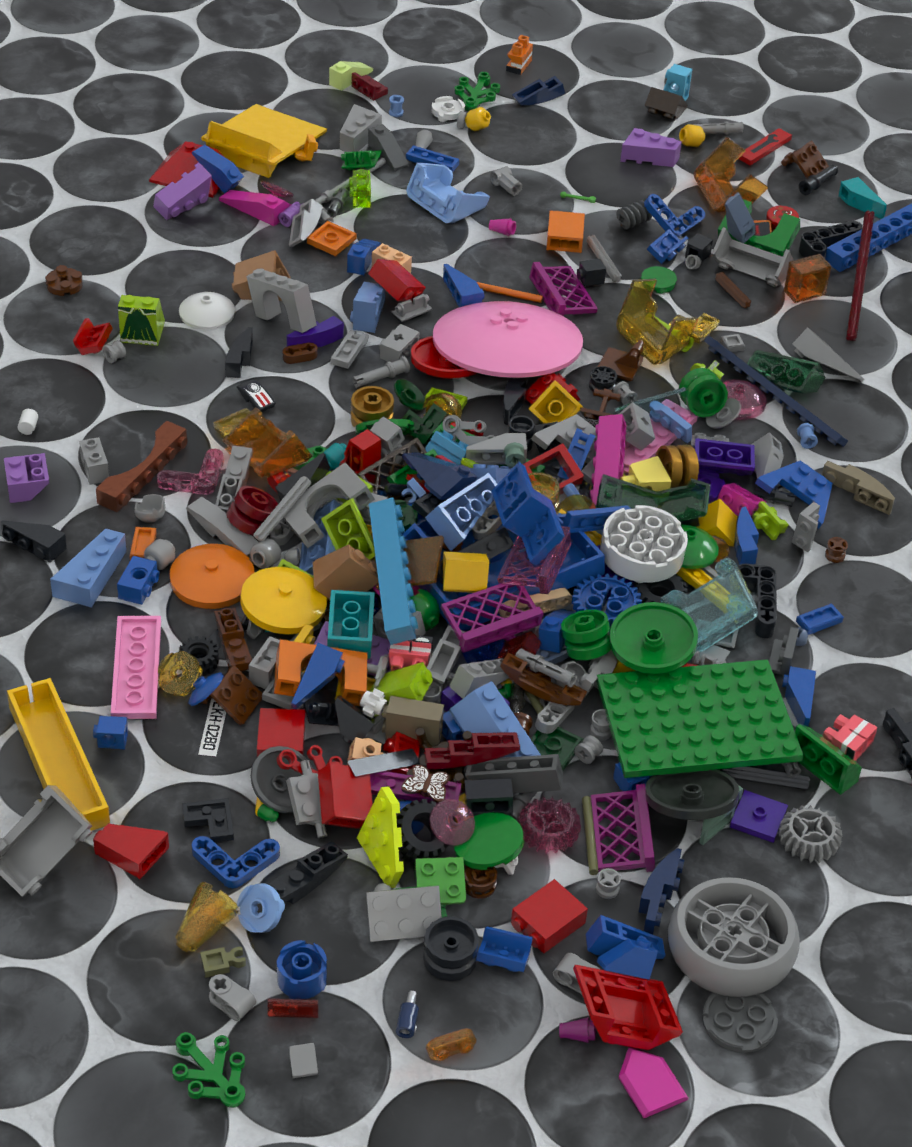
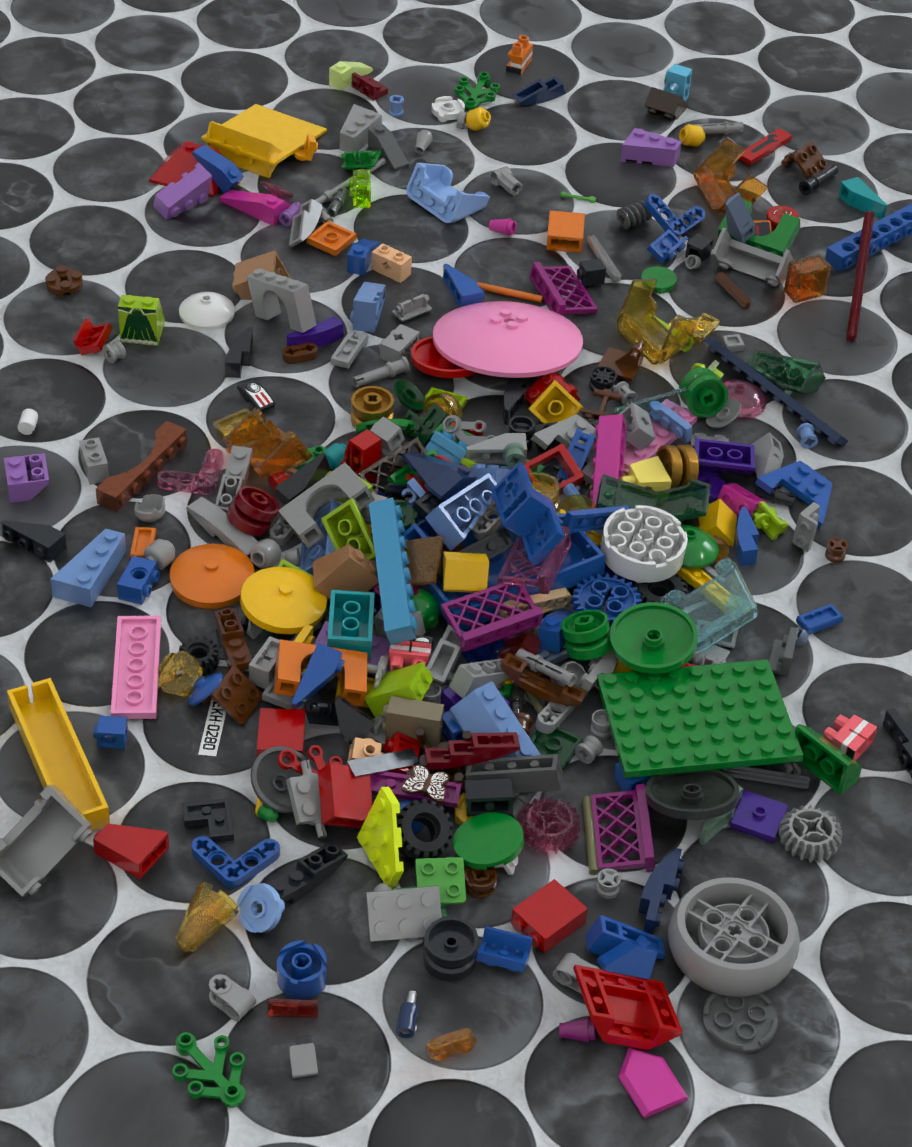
(219, 962): olive plate -> none
(282, 509): light grey axle -> none
(373, 702): white gear -> none
(396, 280): red brick -> none
(422, 155): blue plate -> none
(445, 828): clear pink dish -> none
(762, 582): black beam -> none
(799, 692): blue slope -> none
(815, 349): light grey wedge -> none
(818, 240): black beam -> none
(864, 486): dark tan slope -> none

